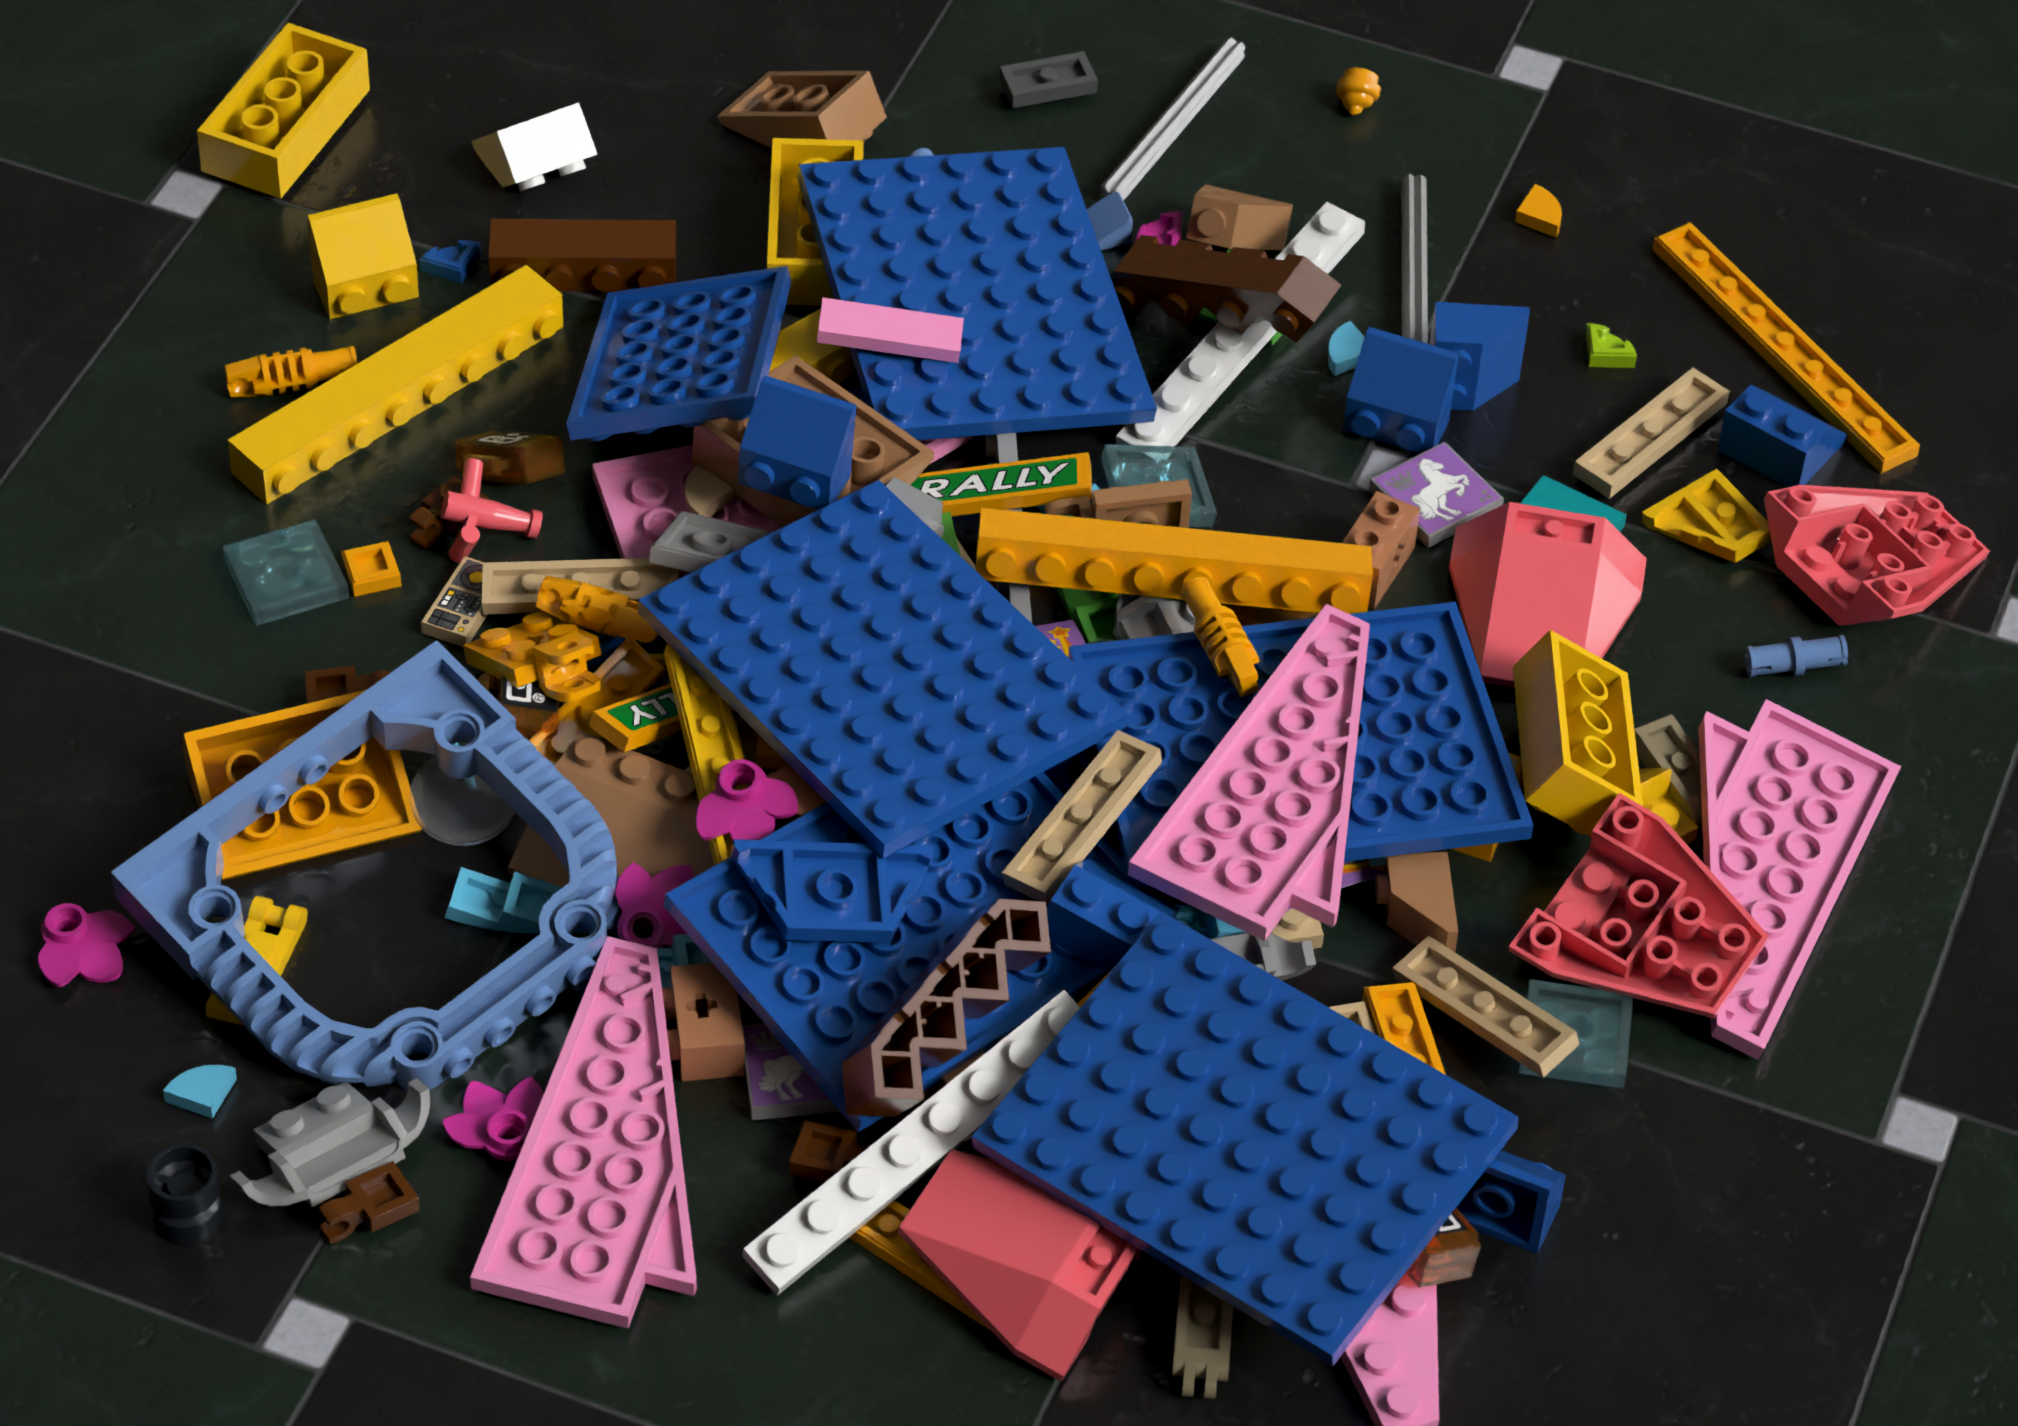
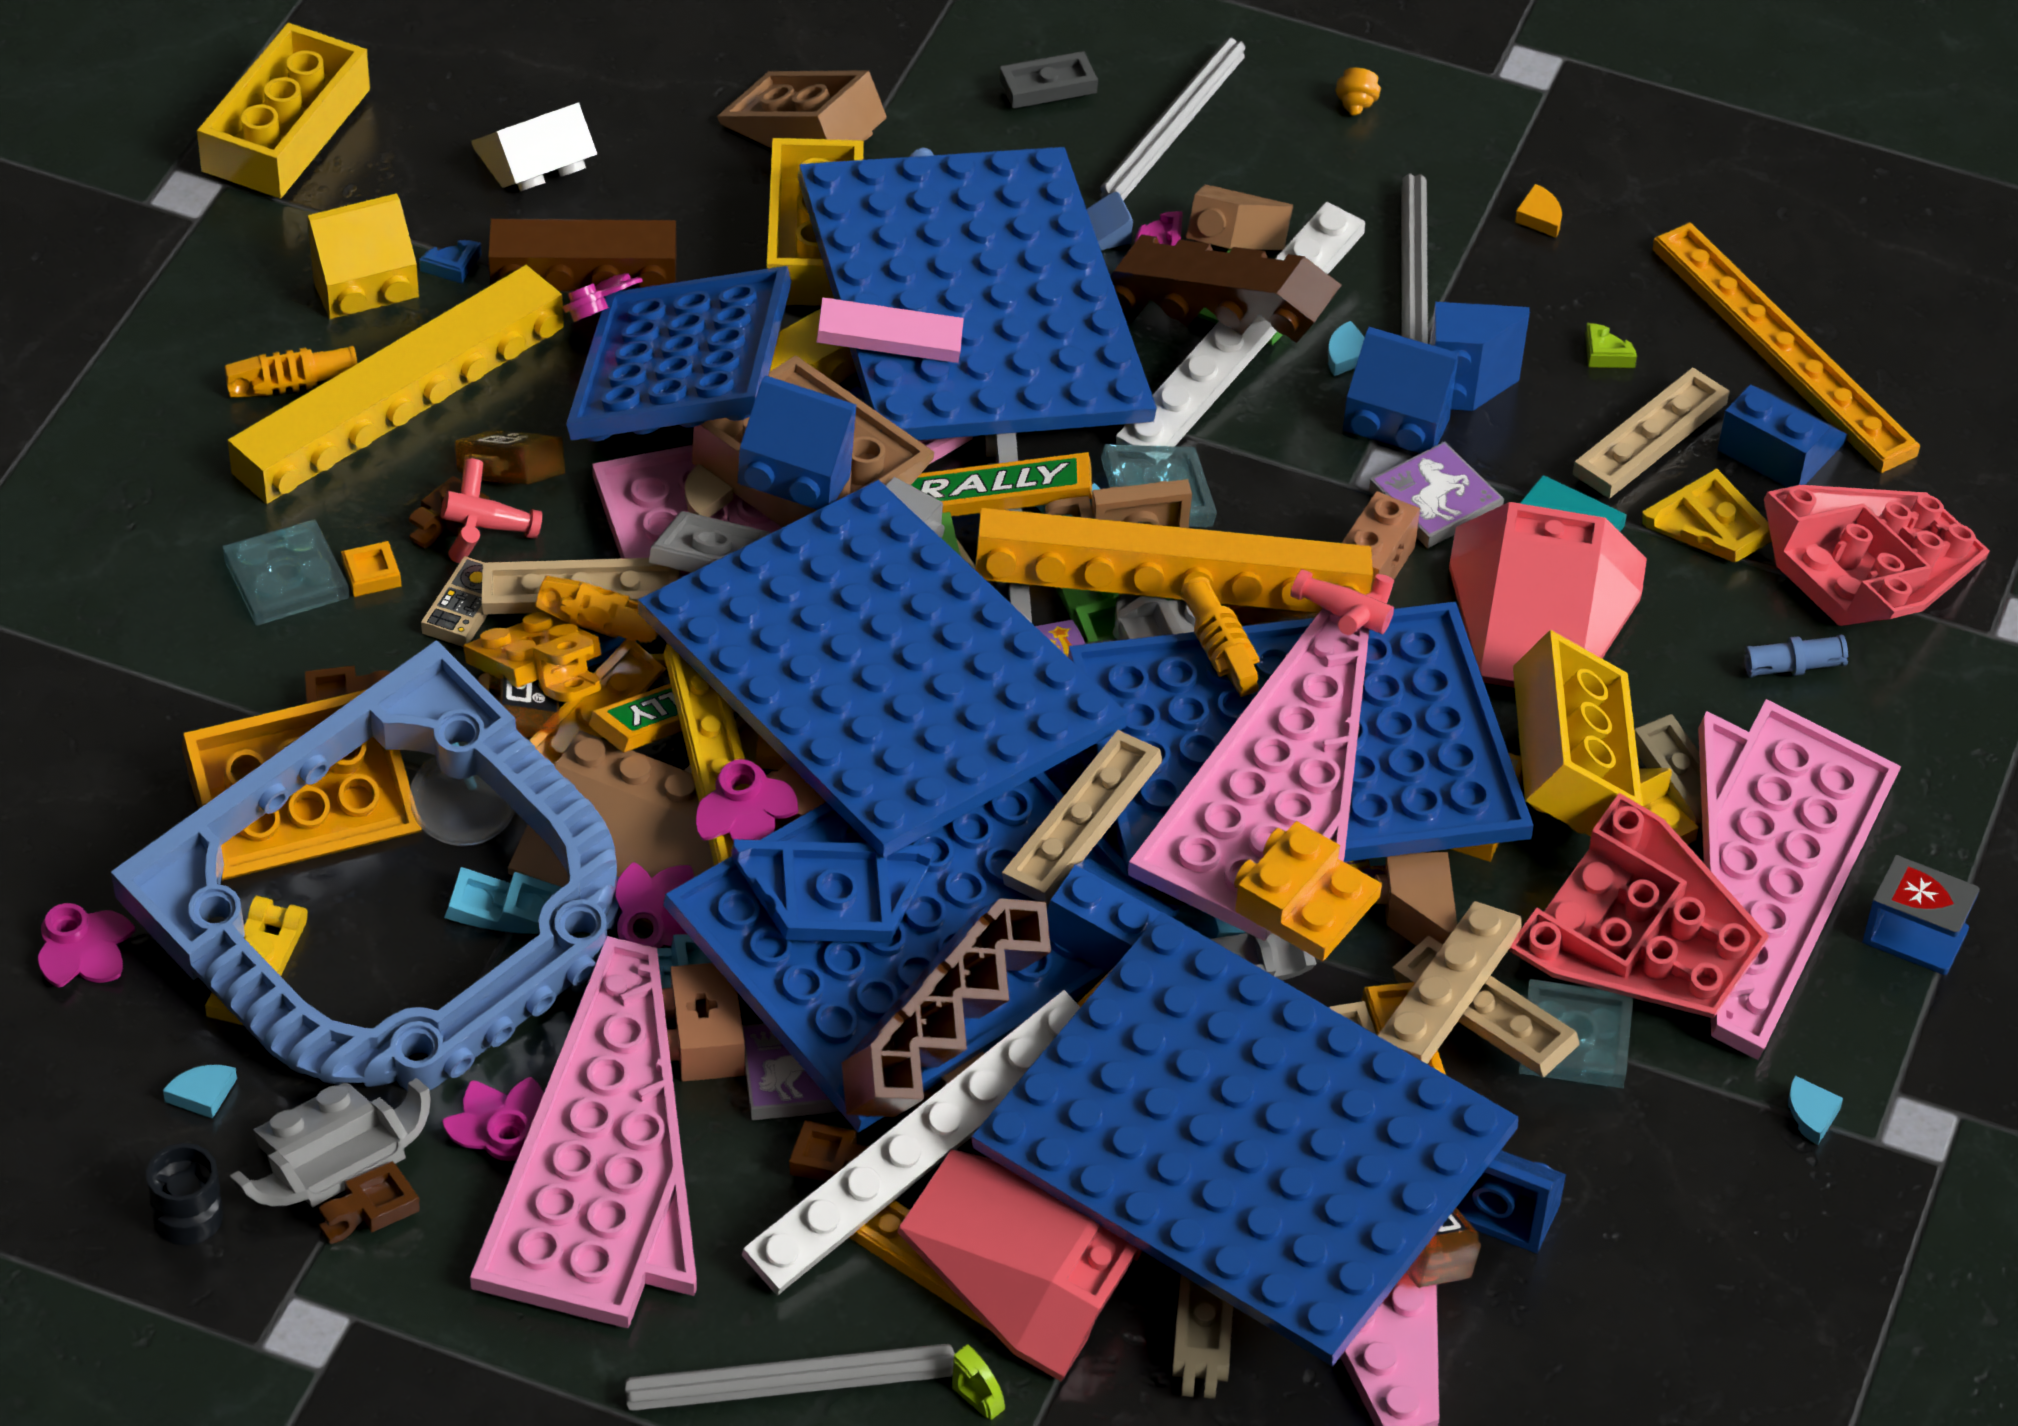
(591, 298): none -> dark pink plate
(789, 1377): none -> light grey axle
(976, 1383): none -> lime tile
(1304, 890): none -> light orange plate
(1352, 606): none -> coral piece
(1451, 980): none -> tan plate
(1813, 1108): none -> medium azure tile
(1920, 915): none -> piece

